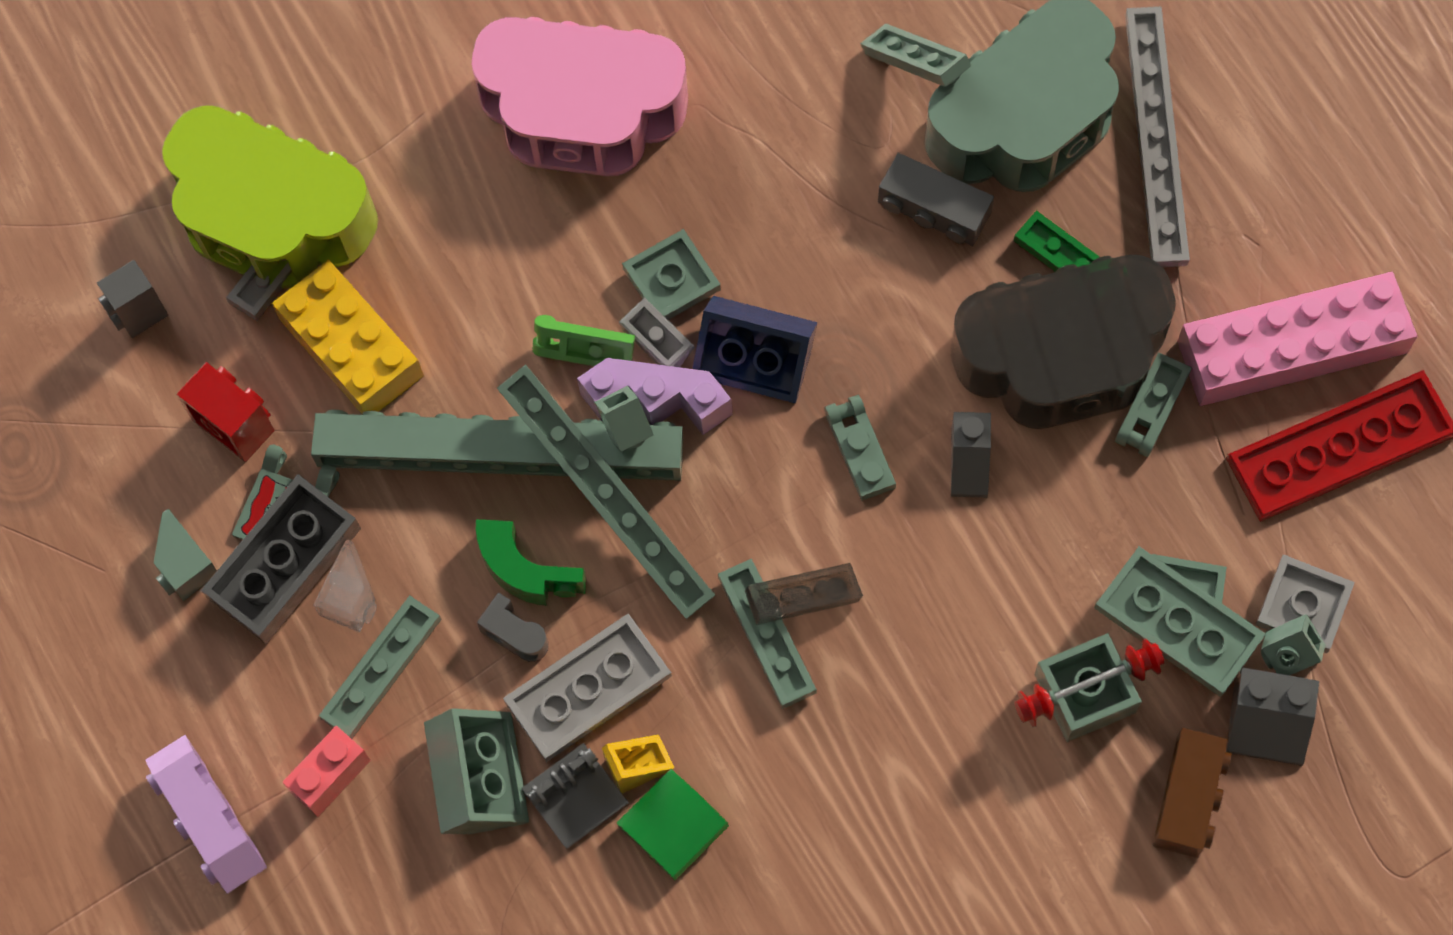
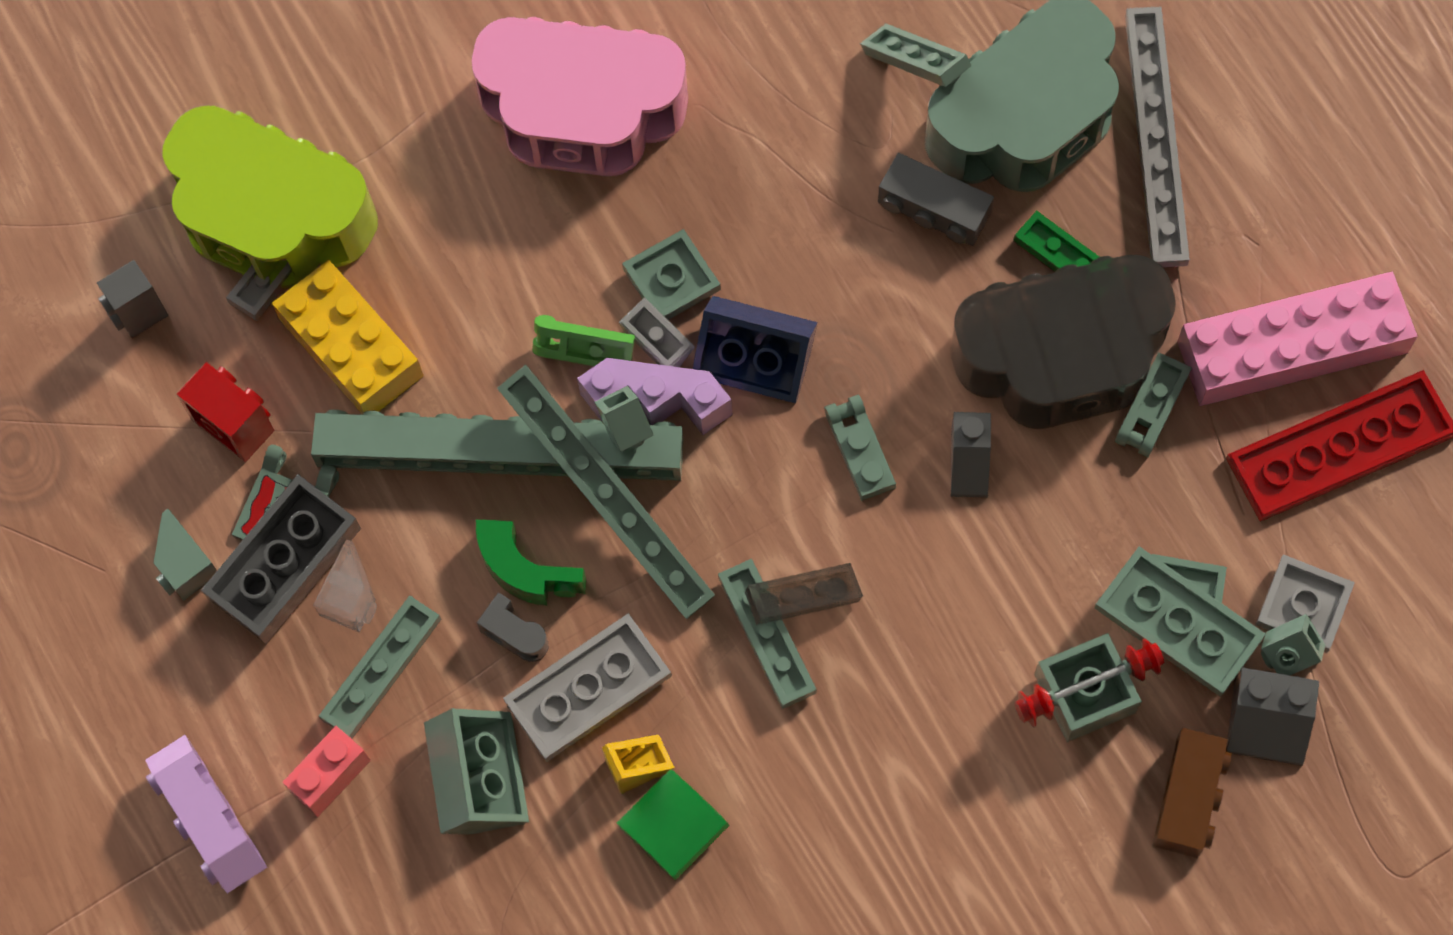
(575, 795): dark grey hinge -> none

